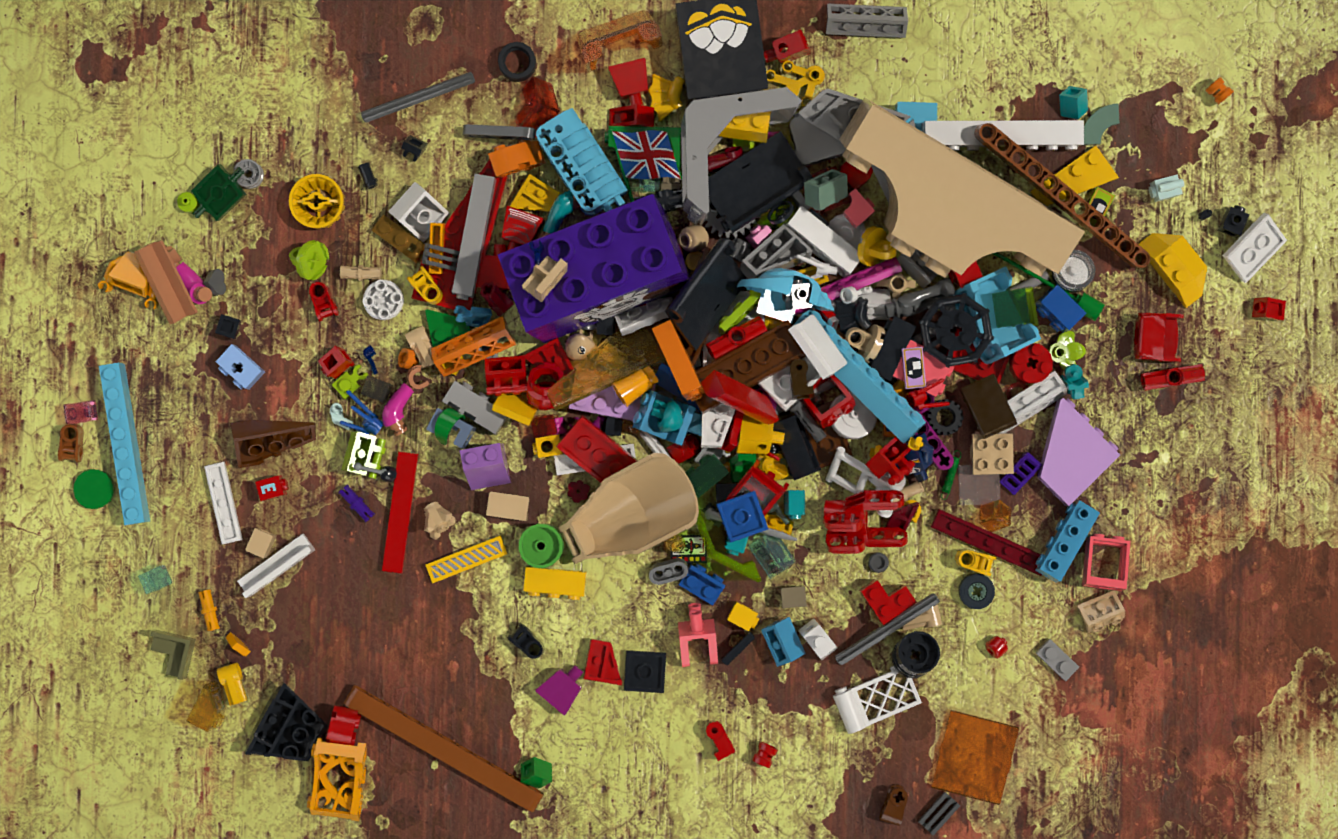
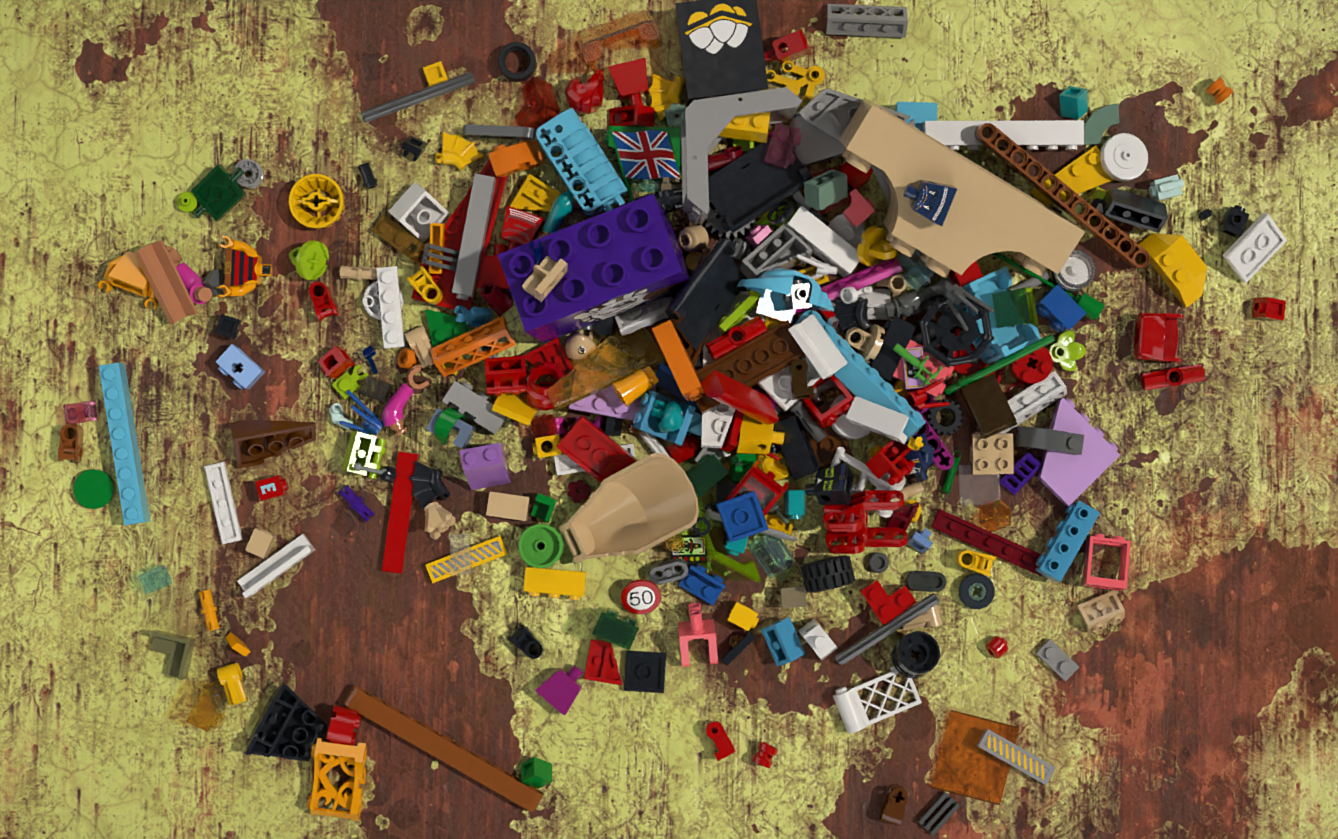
(242, 268): none -> torso
(390, 307): none -> white plate
(428, 485): none -> black arm
(435, 73): none -> yellow tile
(457, 151): none -> yellow arm
(460, 554): none -> clear panel
(543, 507): none -> green panel
(586, 97): none -> red helmet
(616, 628): none -> clear green brick
(640, 597): none -> piece
(673, 110): none -> sand green plant
(706, 522): none -> black bush
(782, 145): none -> clear pink bracket
(827, 574): none -> black tyre
(832, 485): none -> black torso
(878, 419): none -> white panel
(916, 363): none -> bright green piece
(918, 275): none -> clear light blue panel
(920, 541): none -> medium blue tile
(926, 581): none -> pearl dark grey tile
(931, 199): none -> dark blue torso
(957, 295): none -> dark grey plant
(964, 381): none -> green bar
(1015, 756): none -> tile
(1049, 440): none -> dark grey arch
(1074, 381): teal hips -> none
(1124, 157): none -> white wheel
(1134, 209): none -> black brick

